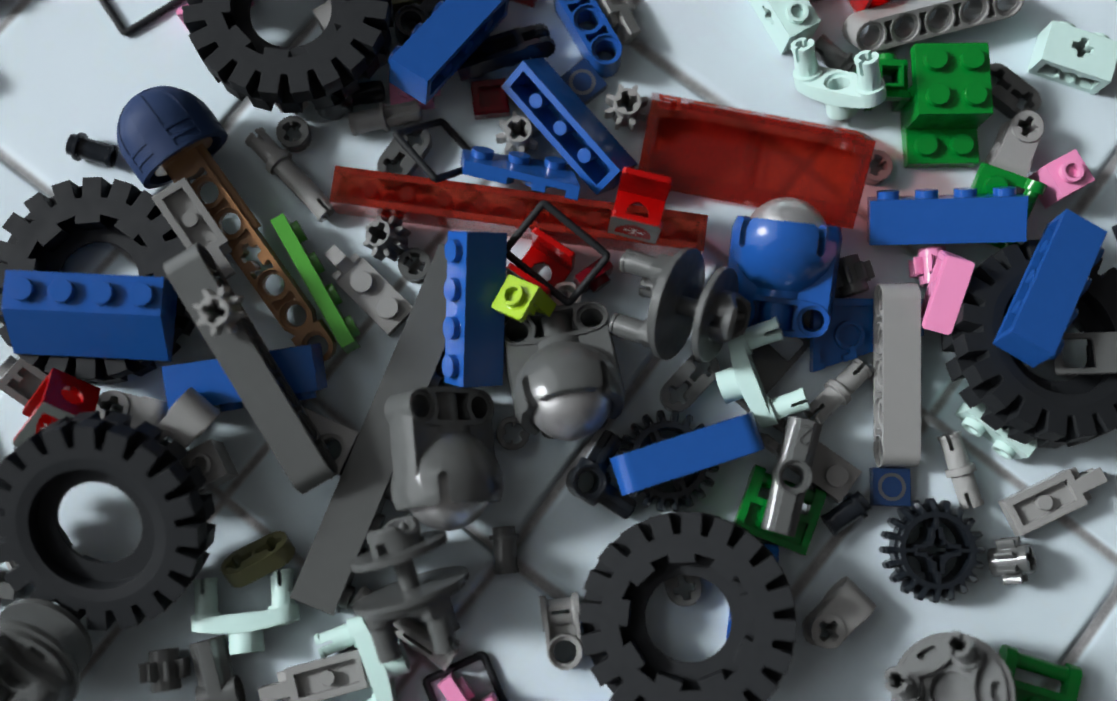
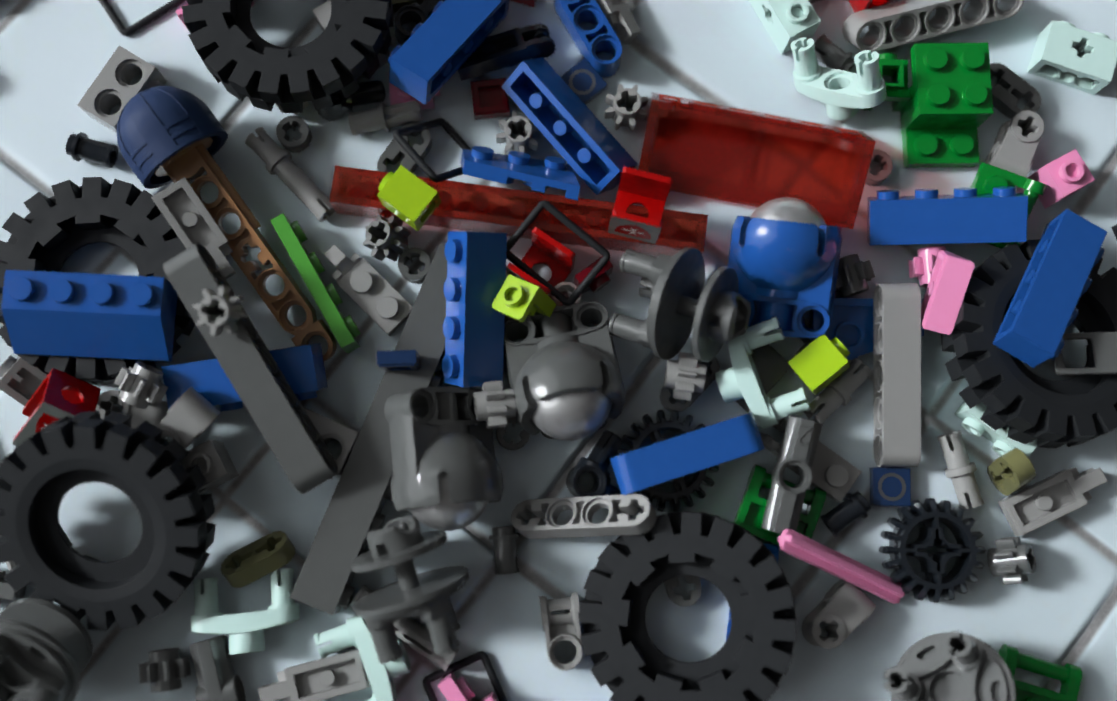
(114, 87): none -> light grey brick
(141, 385): none -> light grey gear
(398, 360): none -> dark blue tile
(408, 197): none -> lime brick
(494, 404): none -> light grey gear
(583, 511): none -> light grey beam
(684, 376): none -> light grey gear
(820, 363): none -> lime brick
(839, 565): none -> bright pink axle
(1011, 471): none -> olive beam

